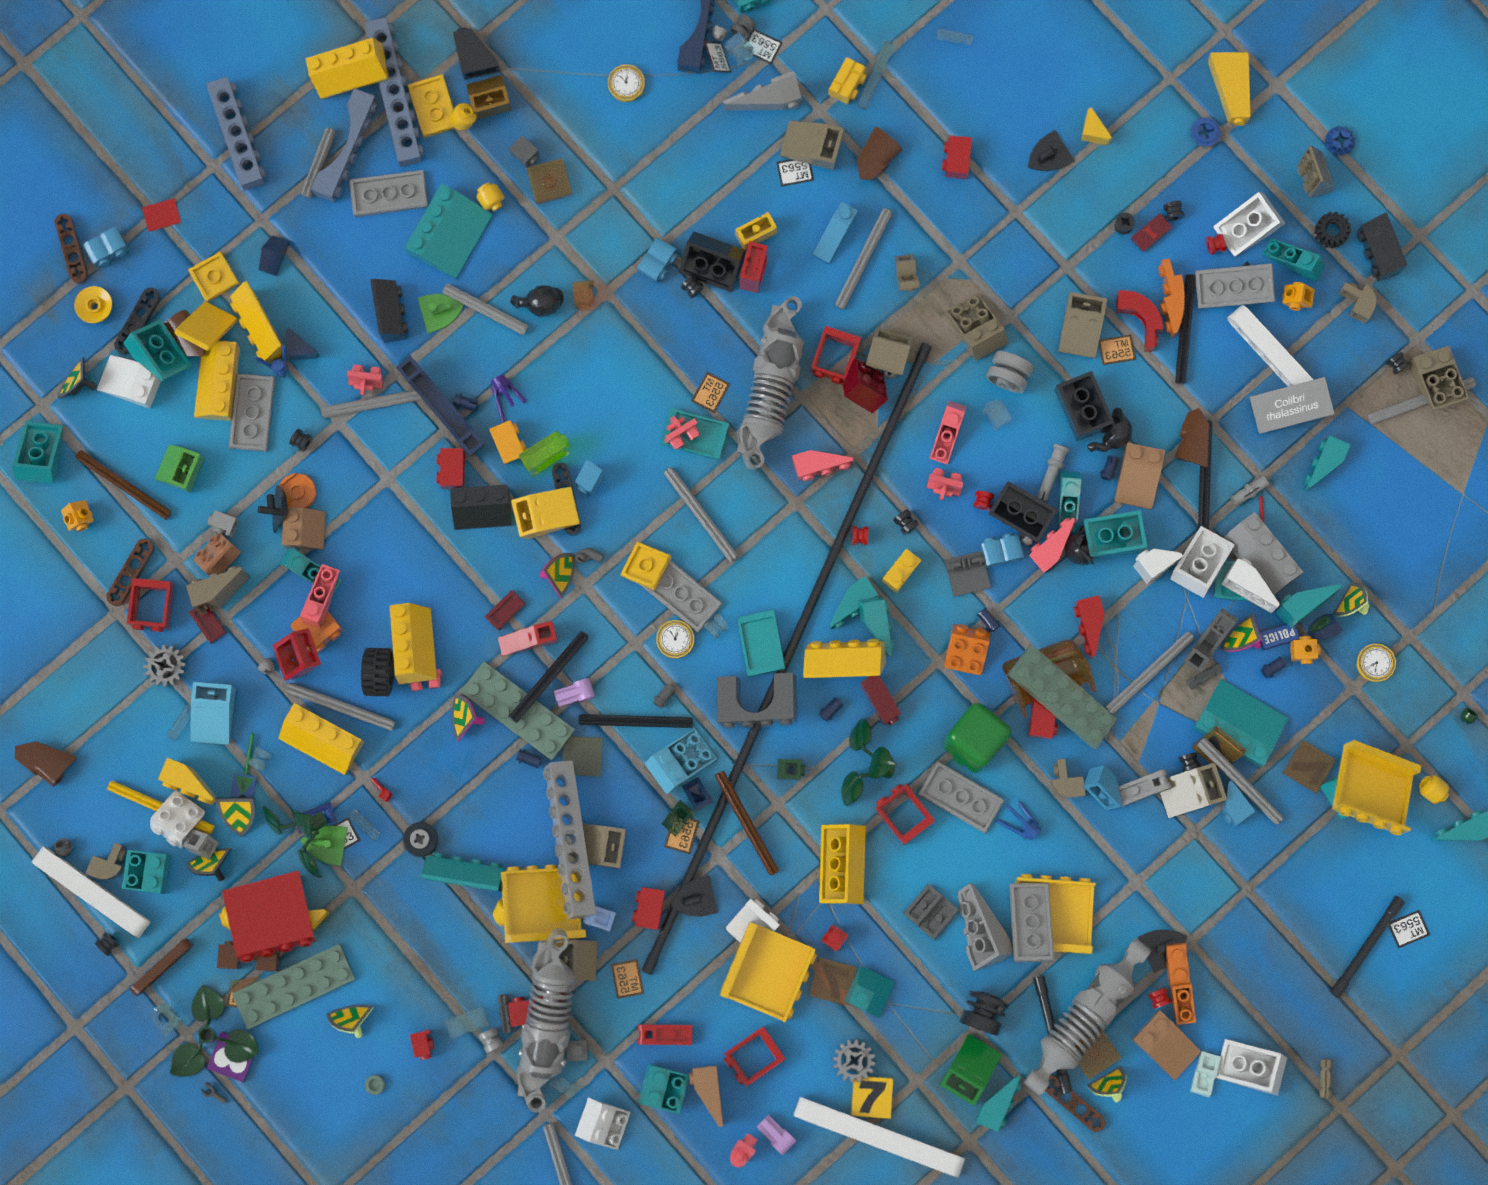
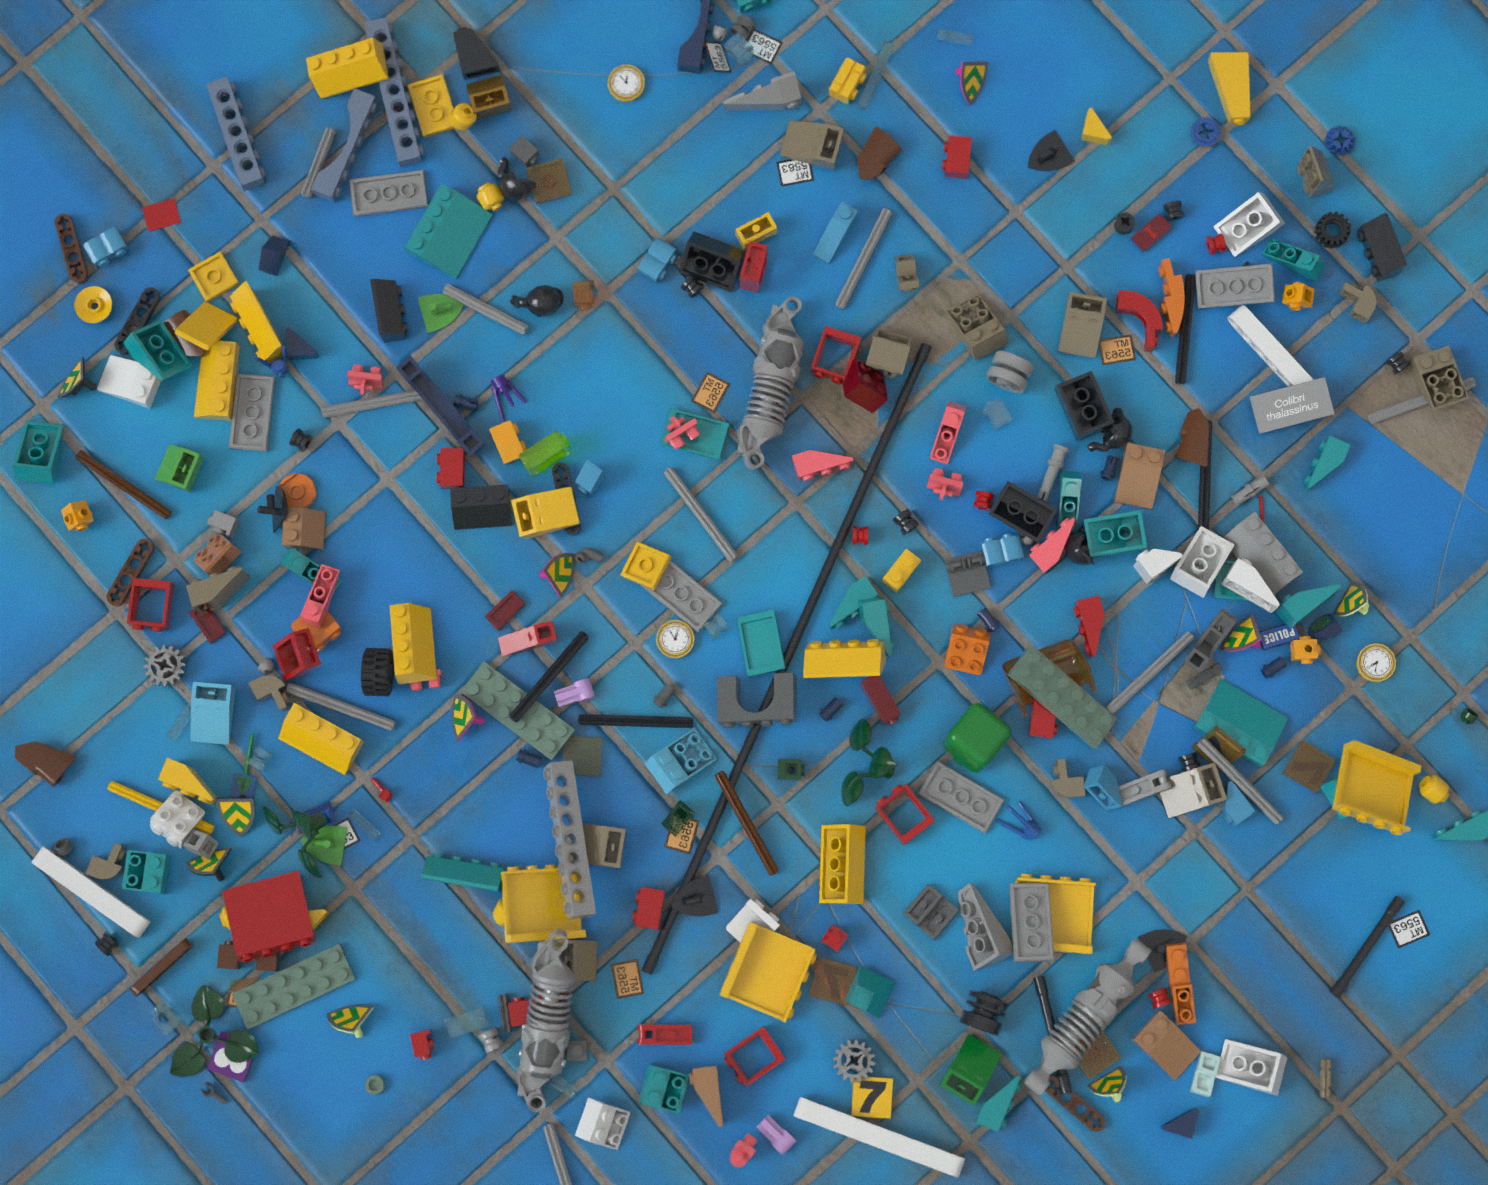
(270, 686): none -> dark tan brick
(423, 845): black wheel -> none
(510, 187): none -> black piece
(602, 919): light blue bracket -> none
(697, 794): dark blue slope -> none
(972, 78): none -> shield
(1183, 1124): none -> dark blue slope

